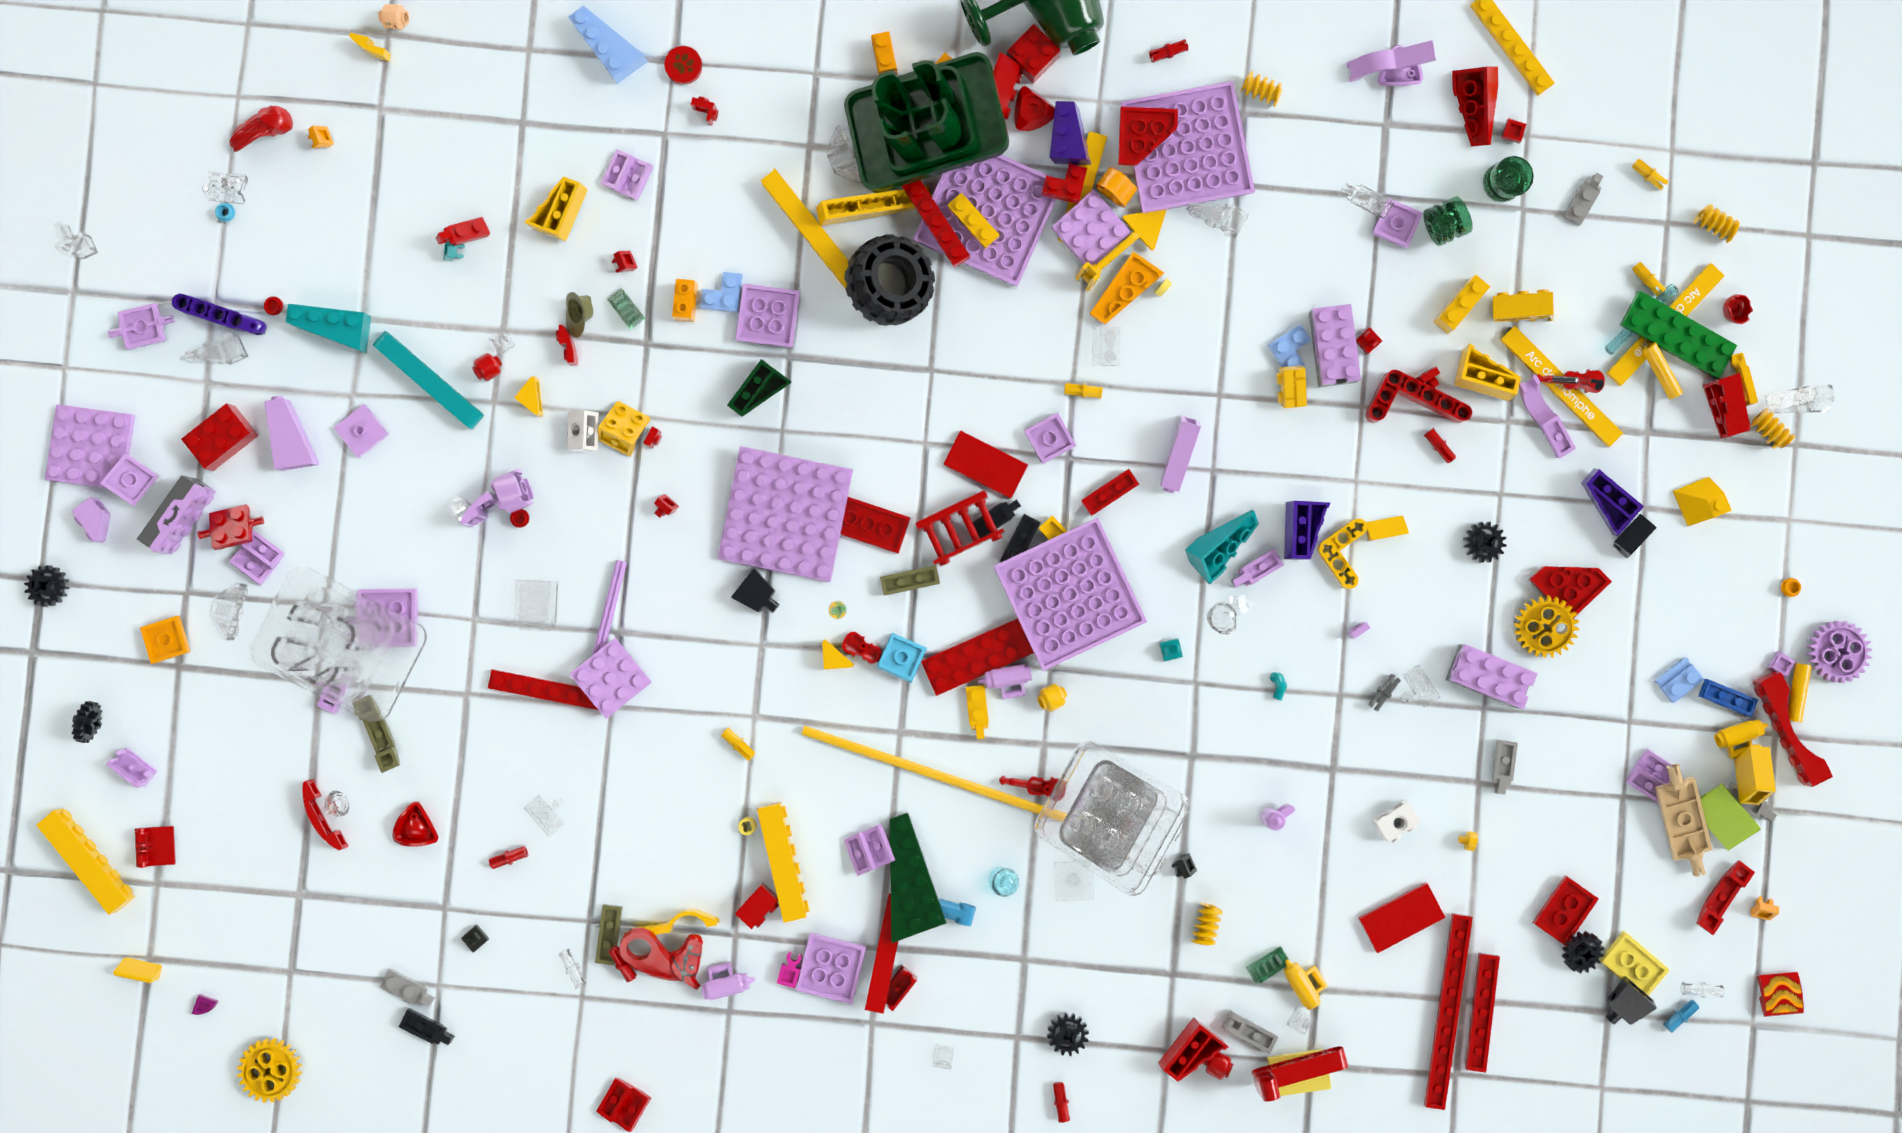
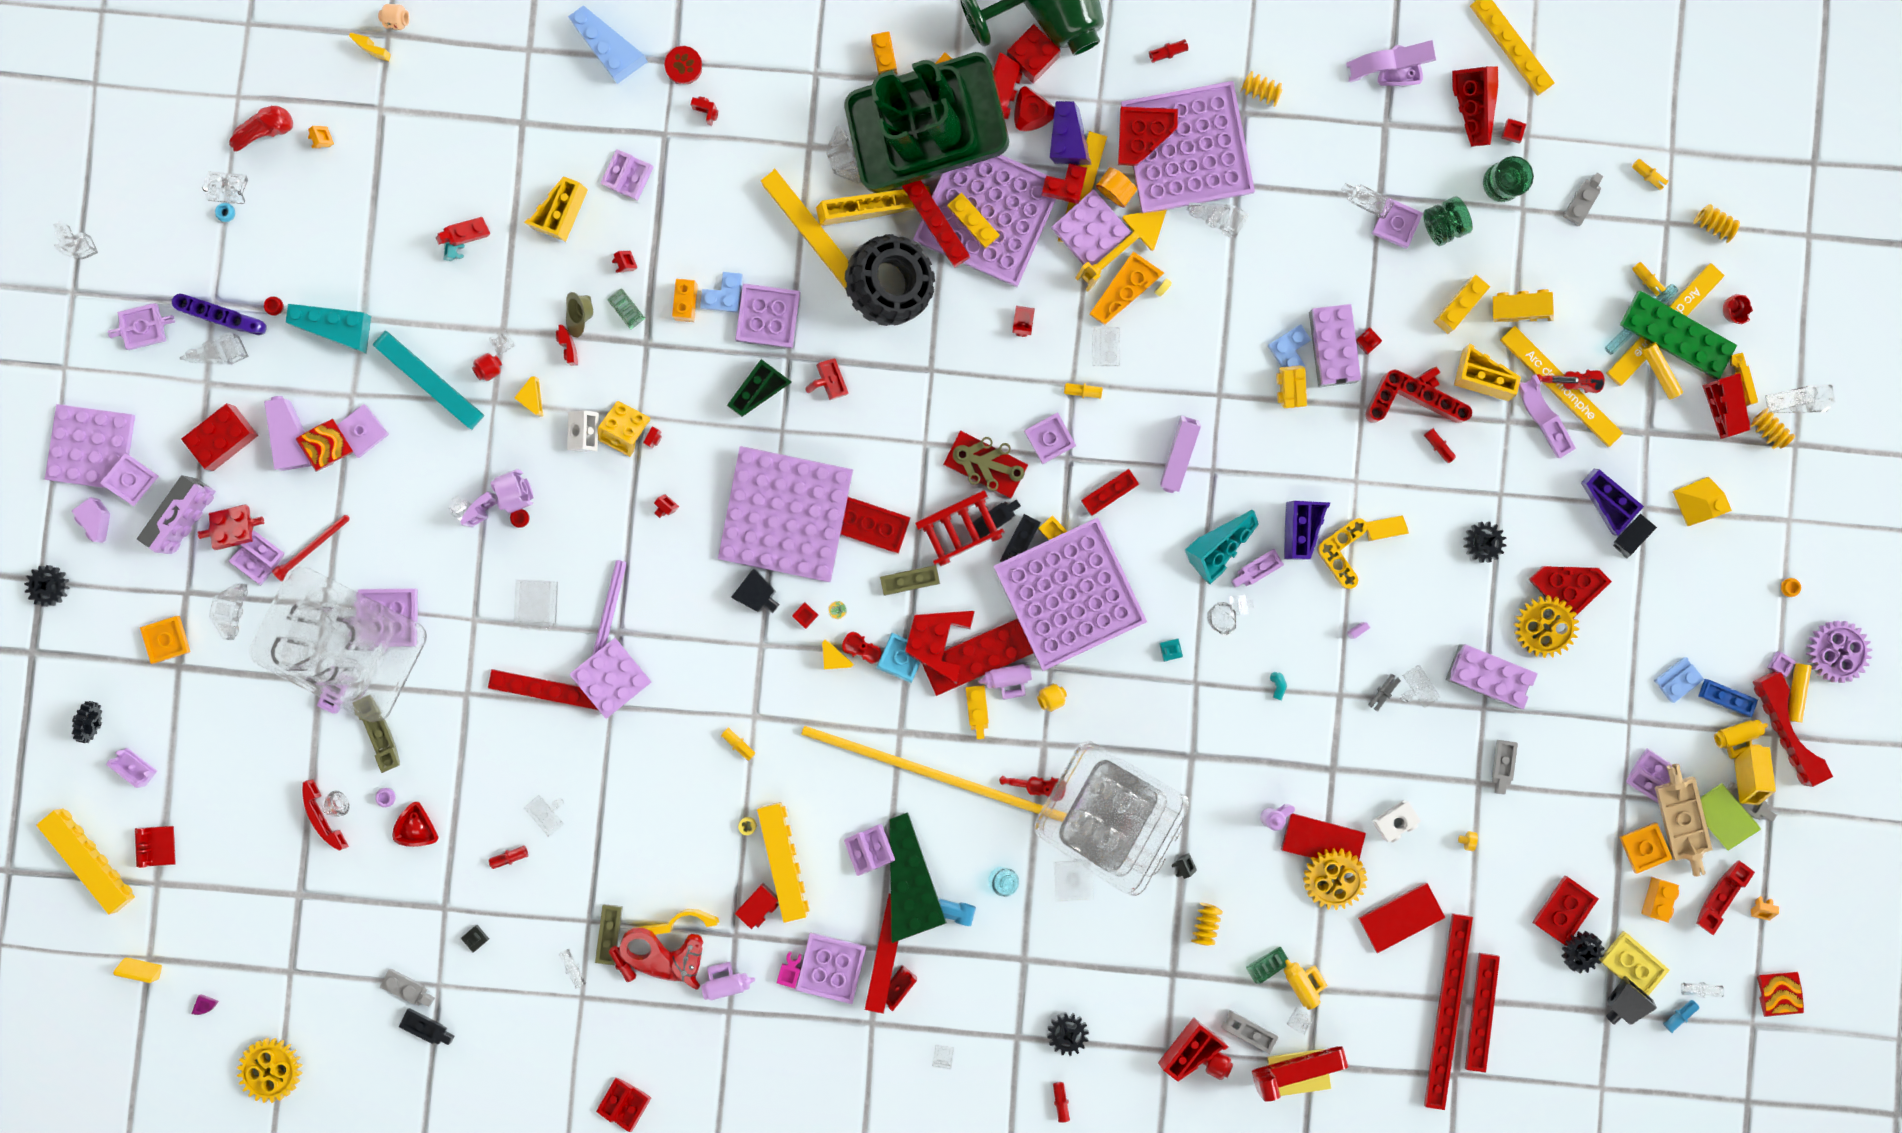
(281, 571): none -> red piece
(324, 445): none -> slope
(385, 797): none -> lavender plate
(805, 615): none -> red plate
(830, 378): none -> red plate
(929, 639): none -> red wing
(984, 462): none -> olive plant
(1023, 321): none -> bracket
(1309, 836): none -> red tile
(1319, 872): none -> yellow gear
(1645, 848): none -> light orange plate
(1660, 899): none -> light orange brick

